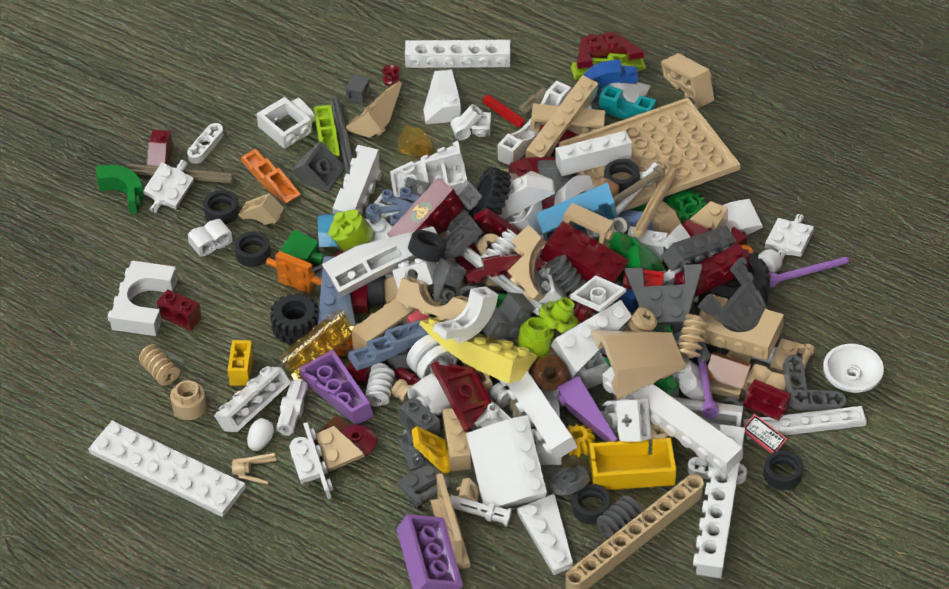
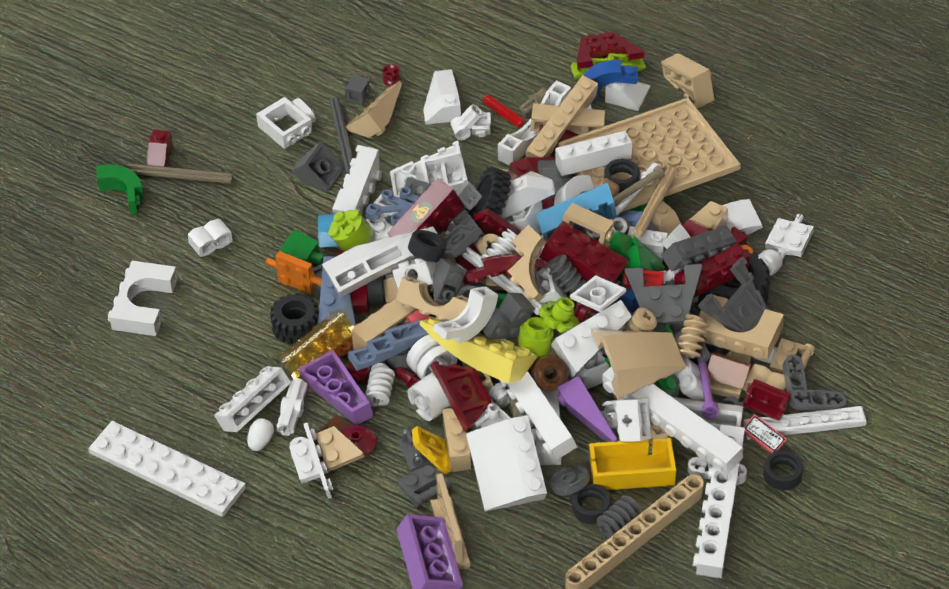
(158, 365): tan piece -> none
(168, 186): white plate -> none
(179, 310): dark red brick -> none
(188, 400): tan piece -> none
(204, 150): white beam -> none
(217, 197): black tyre -> none
(240, 362): yellow brick -> none
(242, 466): tan plant -> none
(252, 238): black tyre -> none
(263, 209): tan arch -> none
(270, 177): orange slope -> none
(326, 128): lime slope -> none
(400, 390): tan wheel -> none
(414, 414): dark grey brick -> none
(415, 142): clear yellow slope -> none
(457, 53): white brick -> none
(468, 490): tan tile -> none
(489, 515): white pin -> none
(547, 531): white wing -> none
(582, 439): yellow gear -> none
(615, 104): teal arch -> none
(686, 204): green gear -> none
(775, 279): medium lavender piece -> none
(853, 368): white dish -> none

